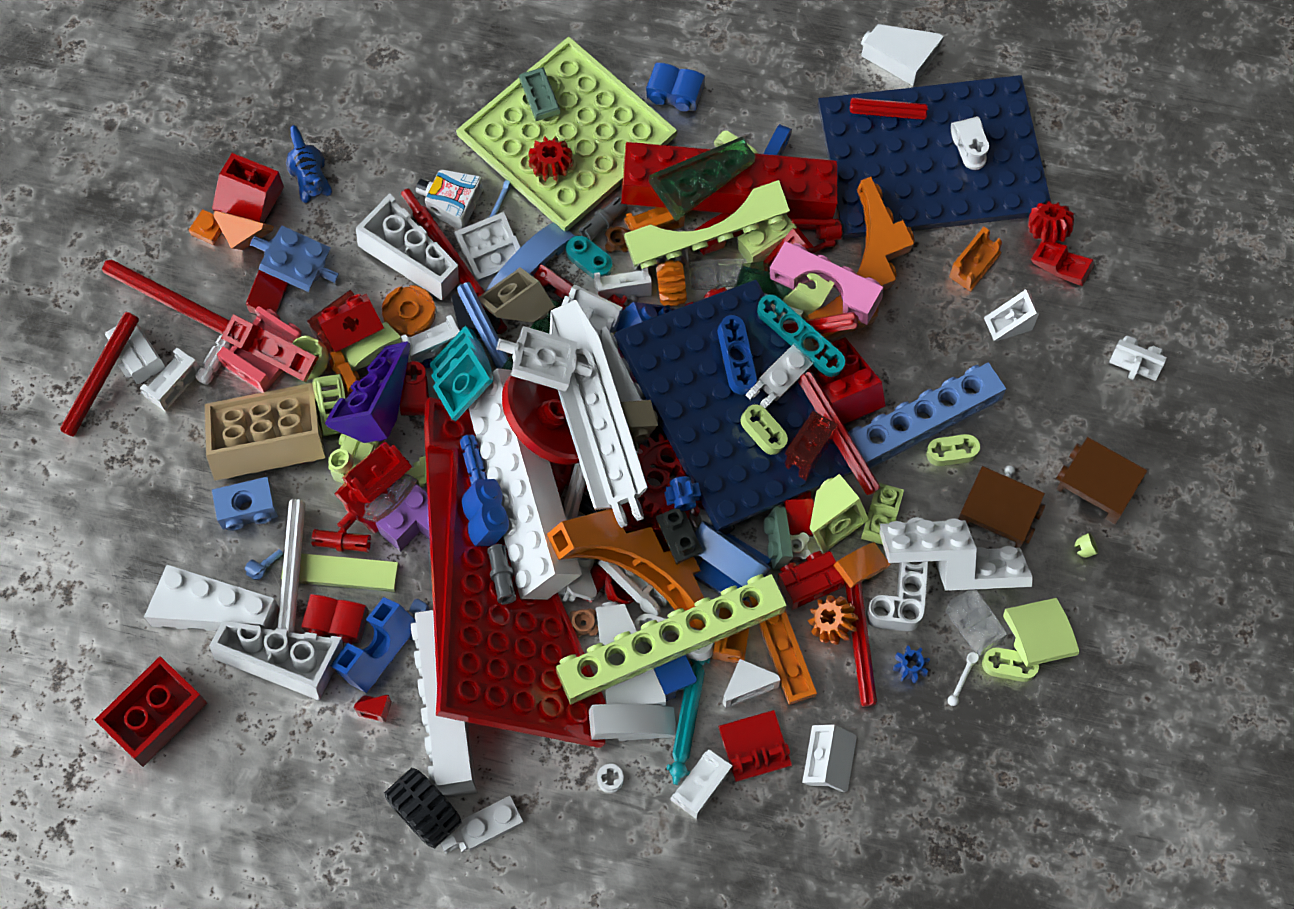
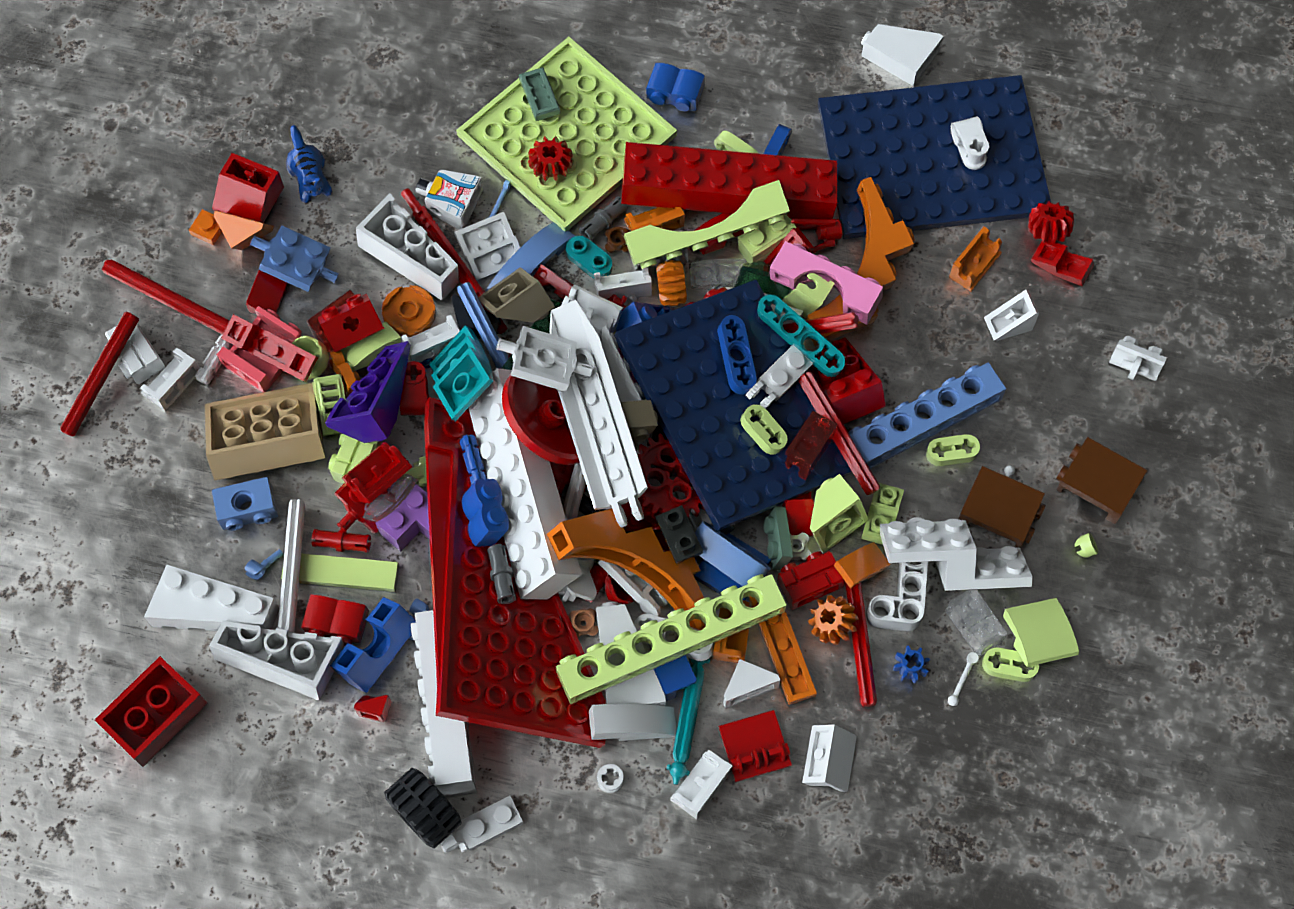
(341, 456): yellowish green hinge -> none
(682, 493): blue gear -> none
(695, 179): clear green wing -> none
(888, 108): red axle -> none

